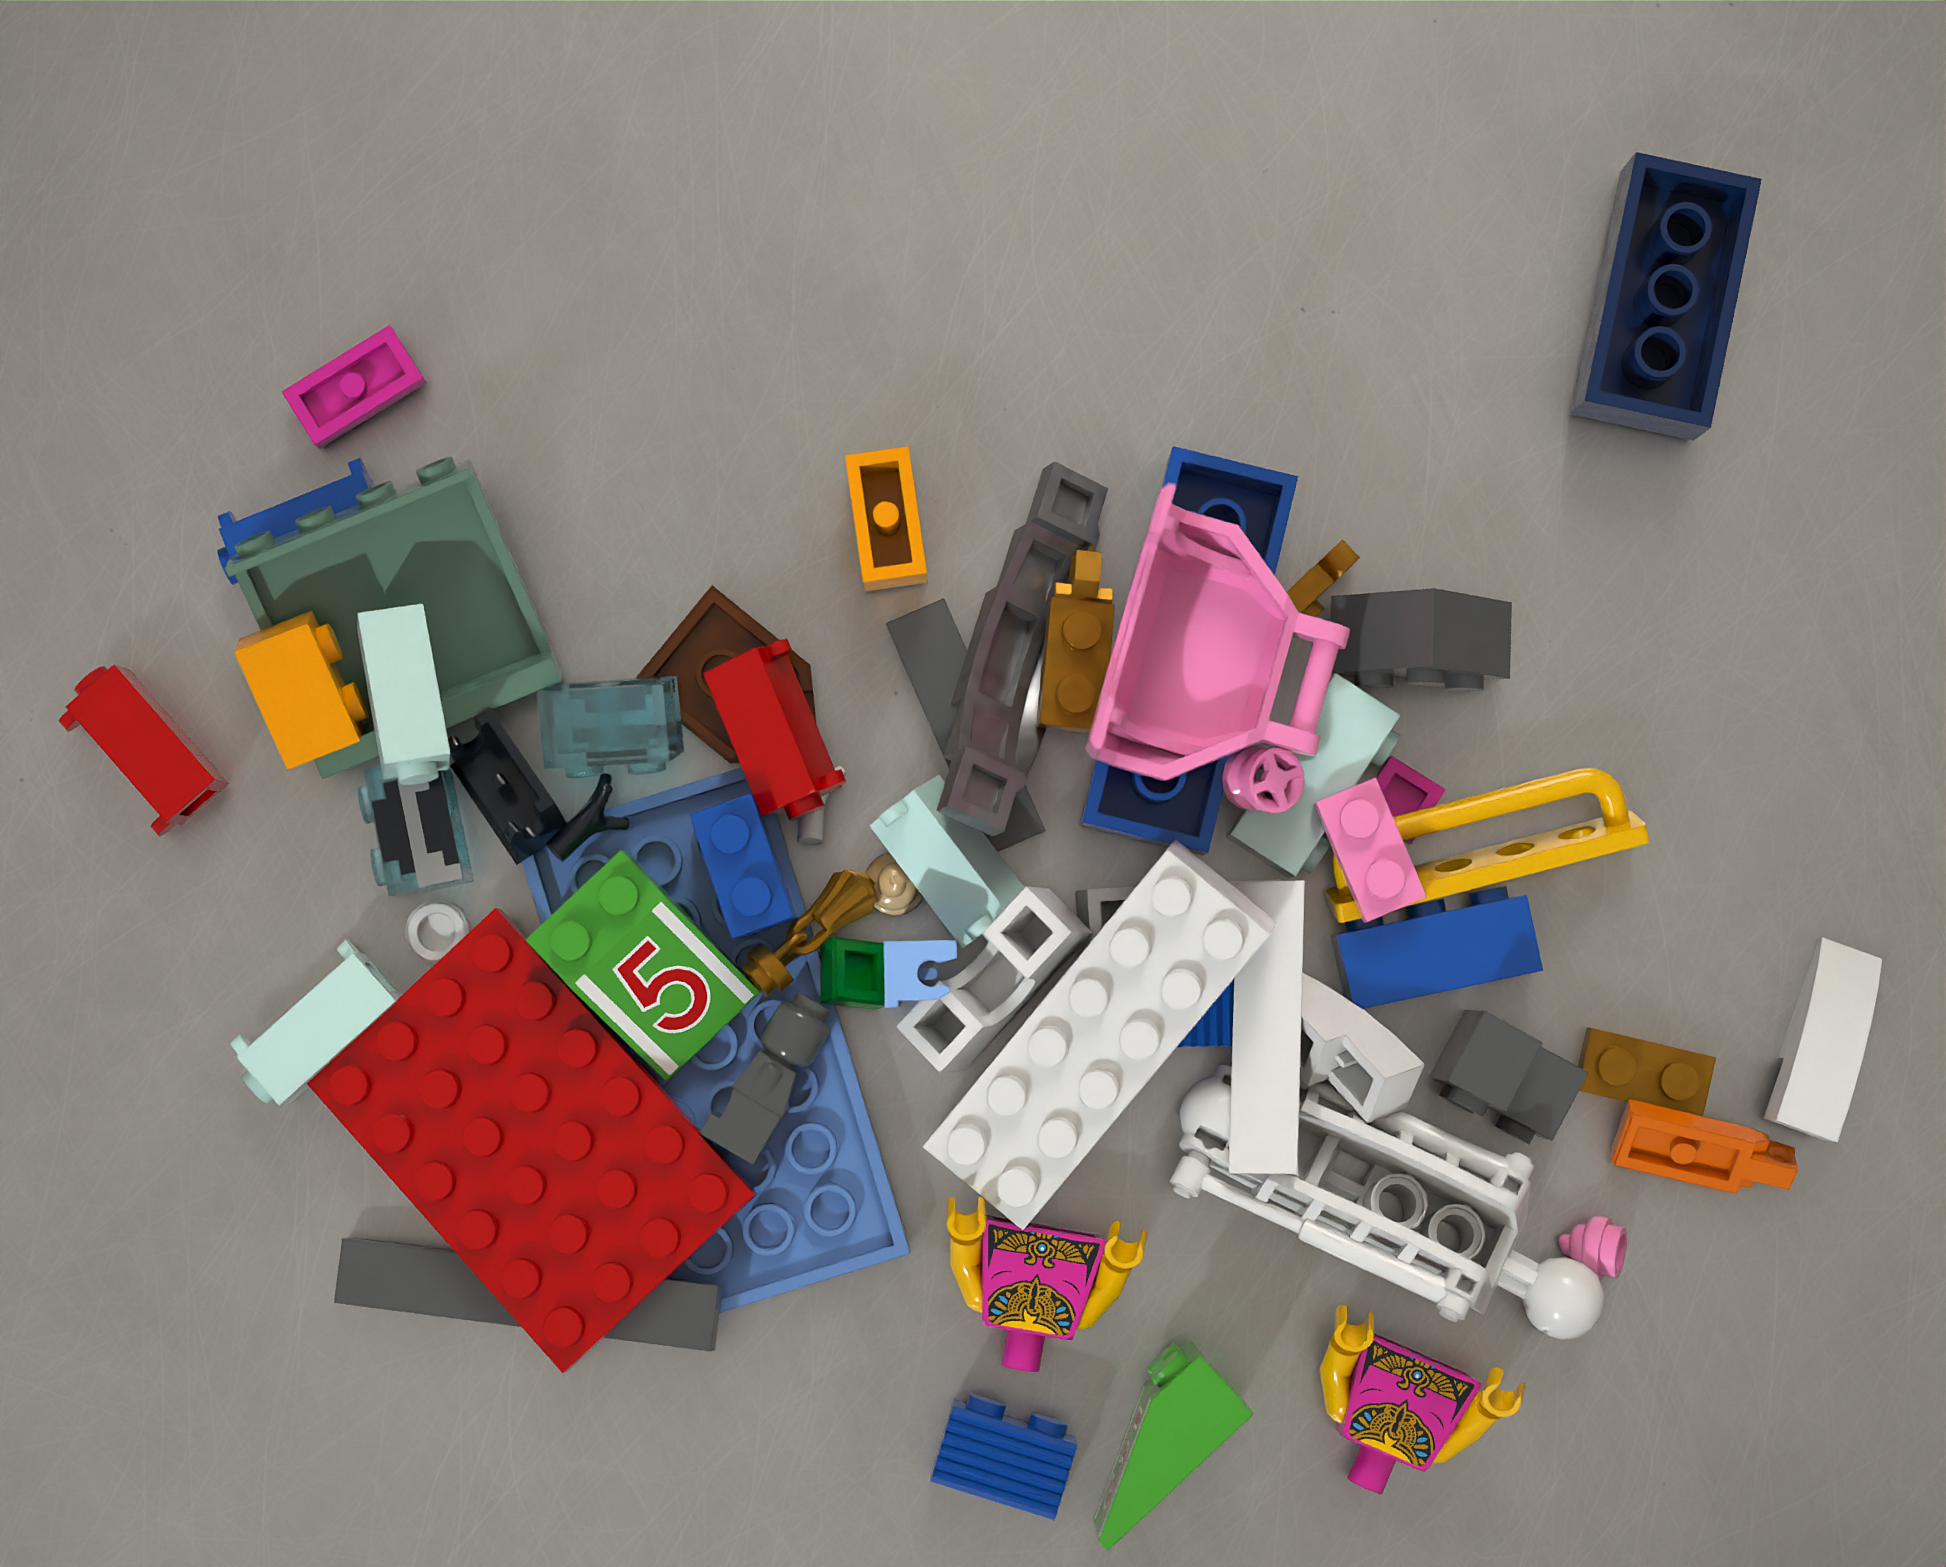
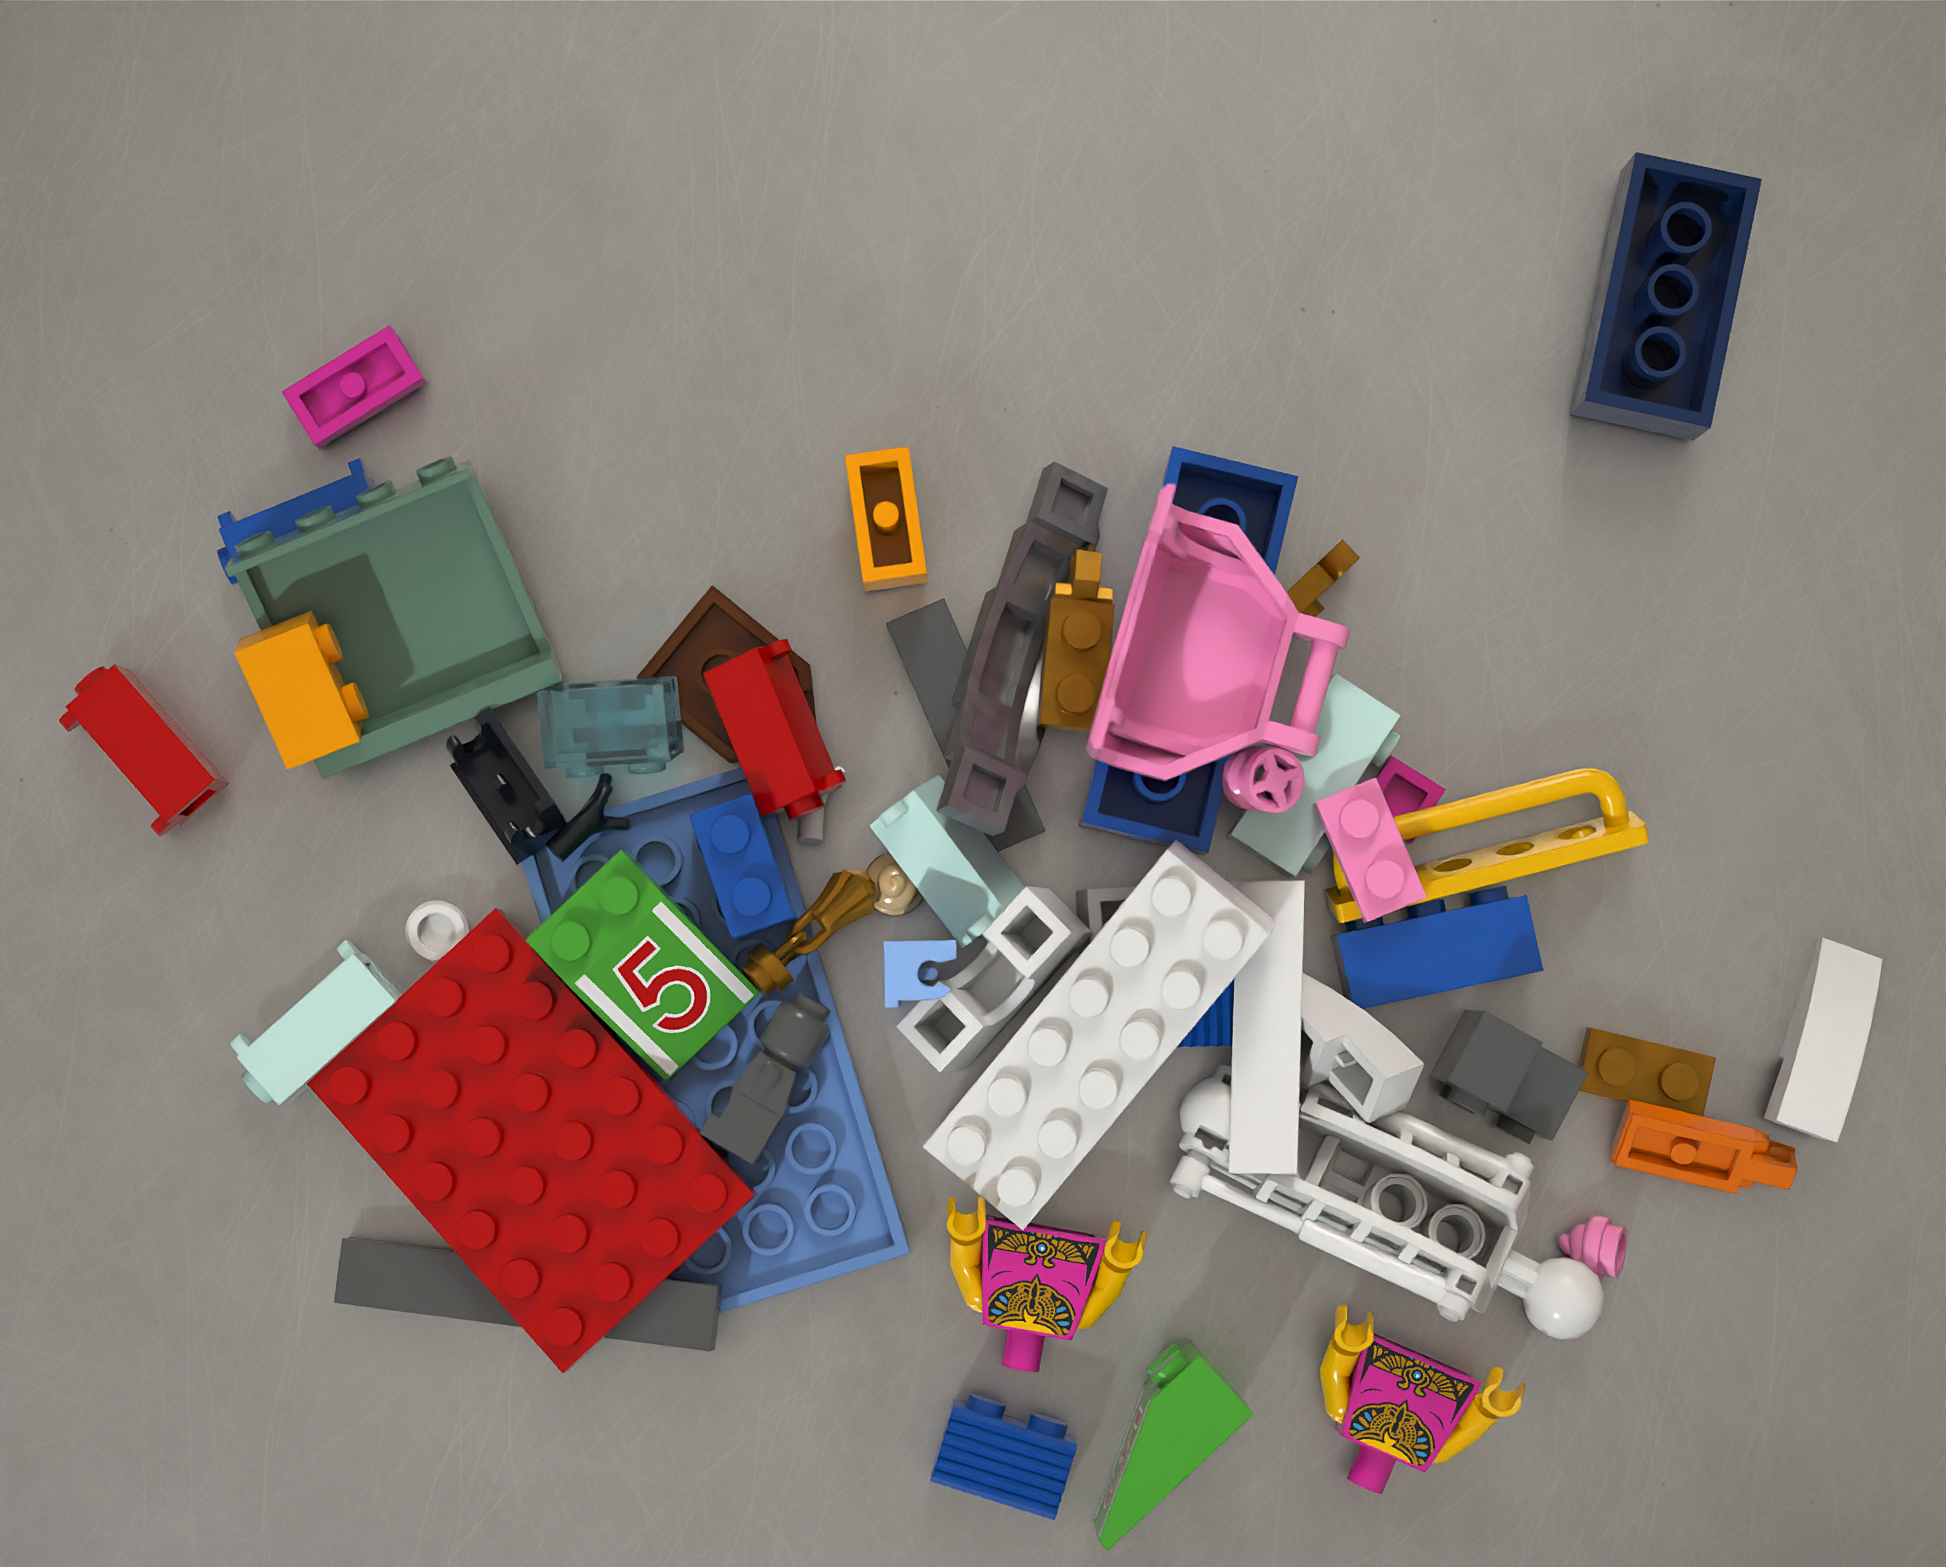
(403, 693): light aqua brick -> none
(416, 833): brick -> none
(852, 973): green tile -> none
(1423, 635): dark grey brick -> none

